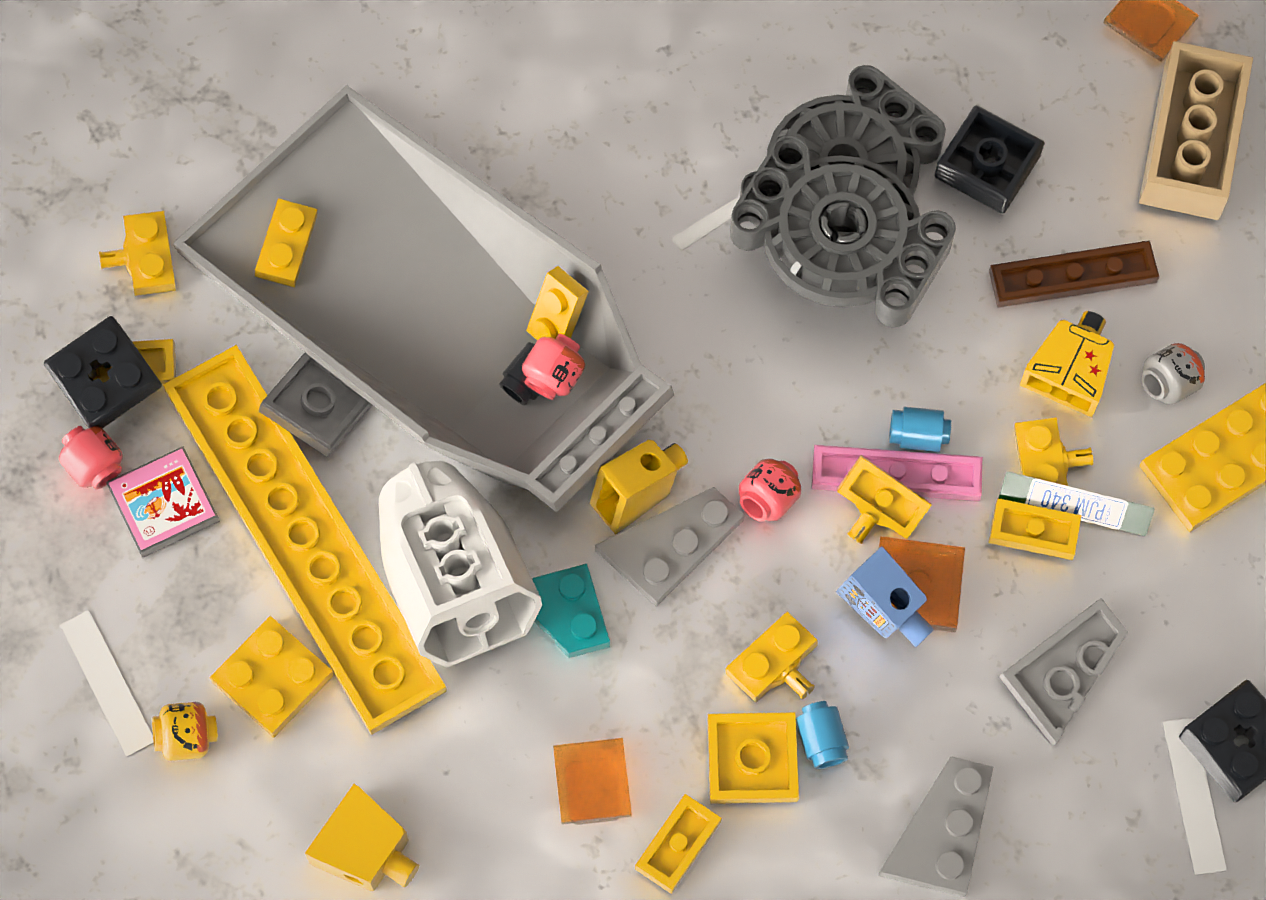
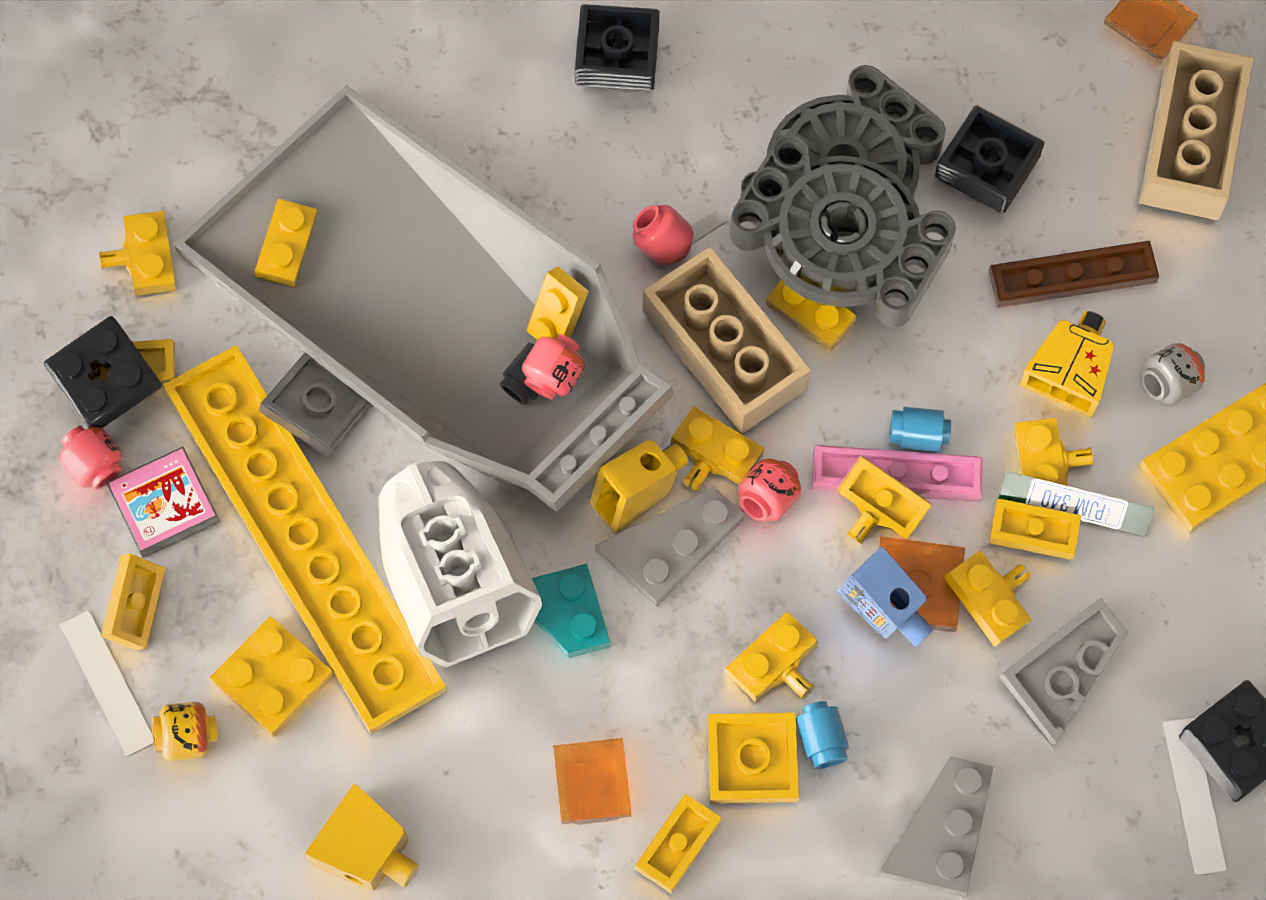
(133, 602): none -> yellow plate
(607, 26): none -> black brick
(662, 234): none -> coral head
(715, 449): none -> yellow plate
(726, 340): none -> tan brick
(821, 322): none -> yellow plate
(990, 596): none -> yellow plate

